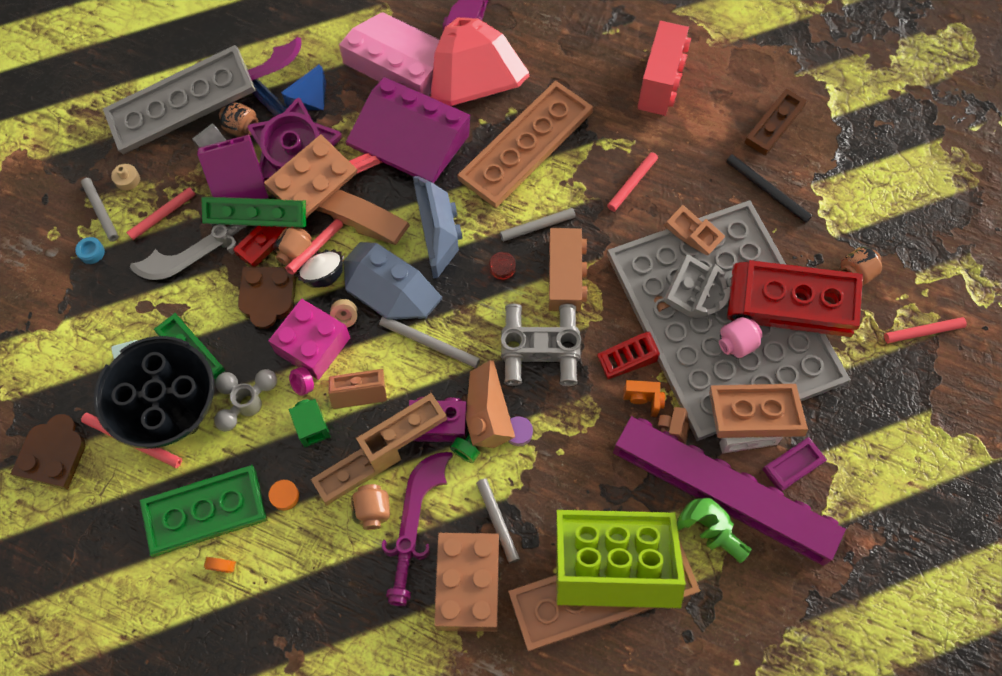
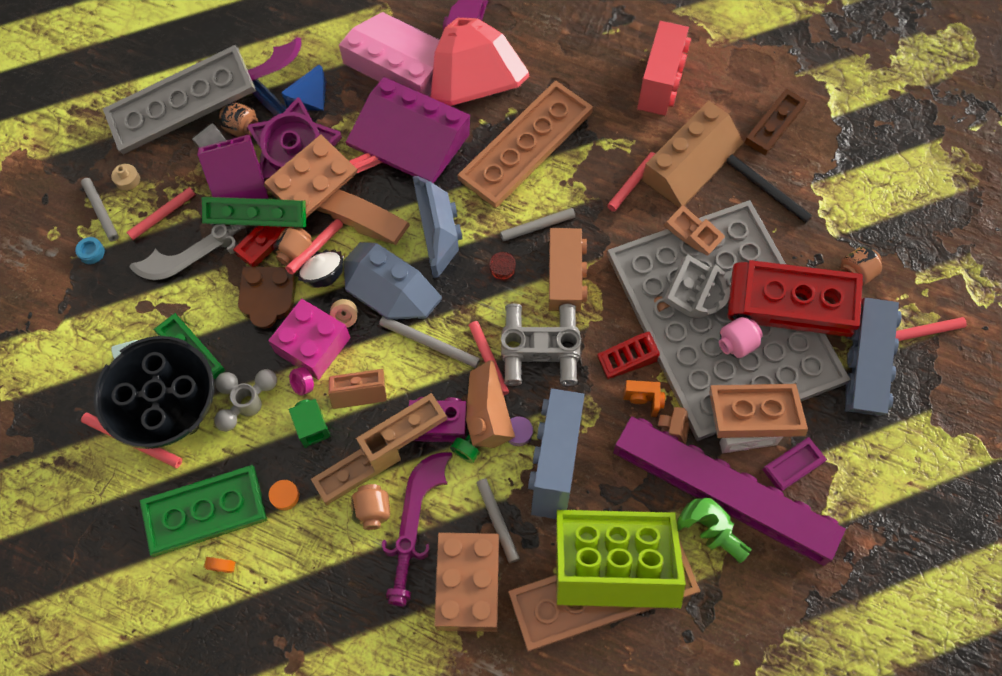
(50, 453): reddish brown plate -> none
(486, 352): none -> coral piece
(556, 453): none -> sand blue wedge
(693, 155): none -> medium nougat slope
(873, 358): none -> sand blue wedge

